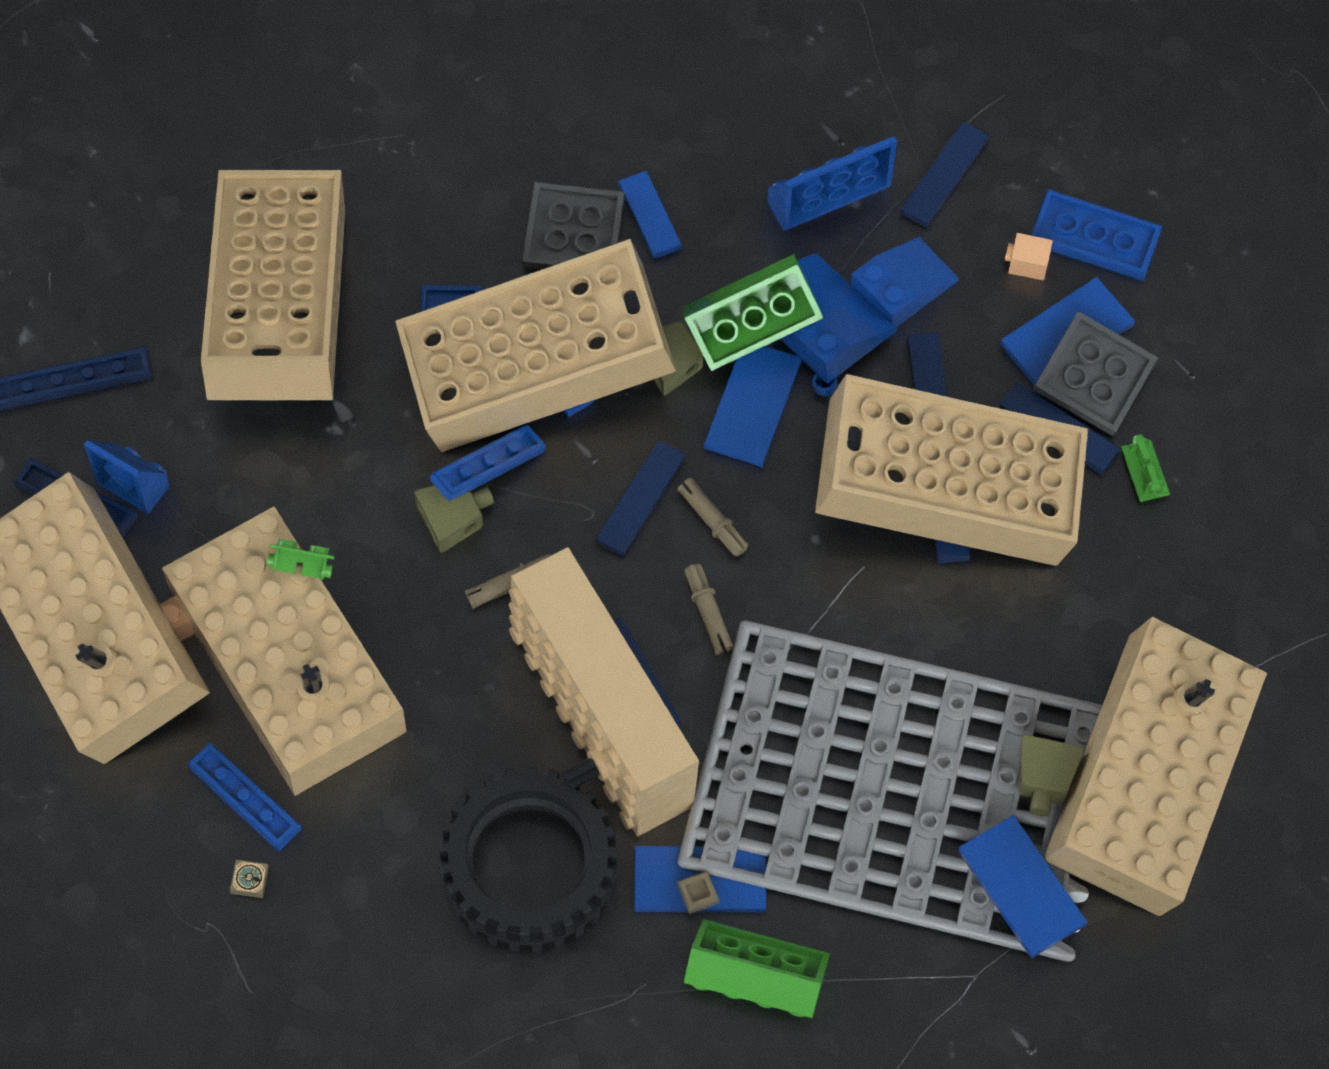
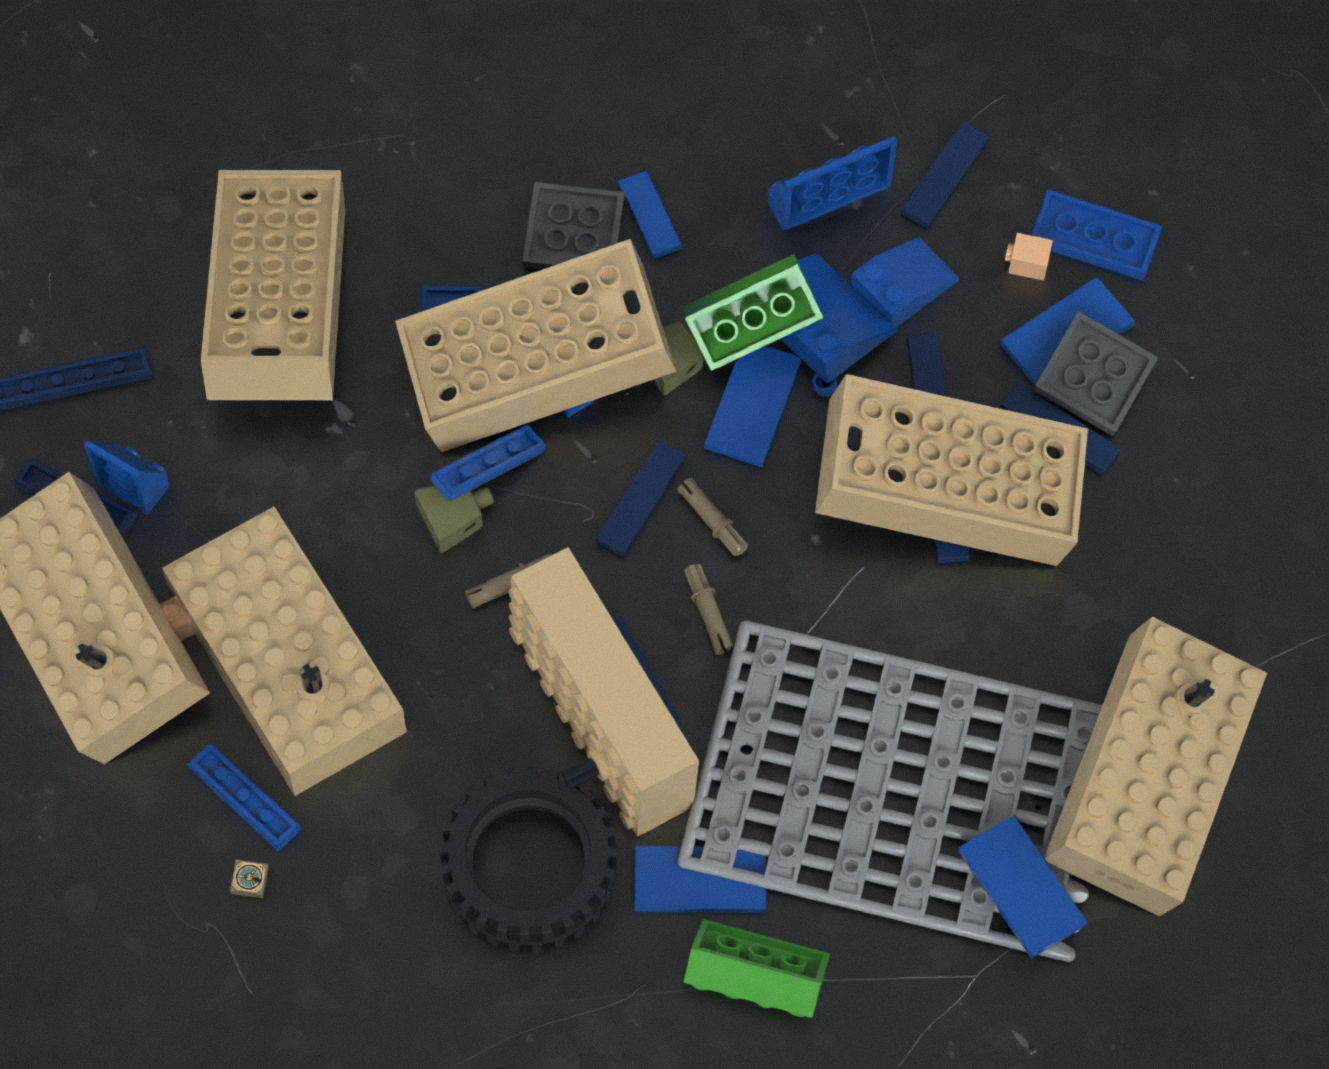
(313, 560): bright green hinge -> none
(698, 892): dark tan tile -> none
(1046, 771): olive torso -> none
(1145, 469): bright green hinge -> none

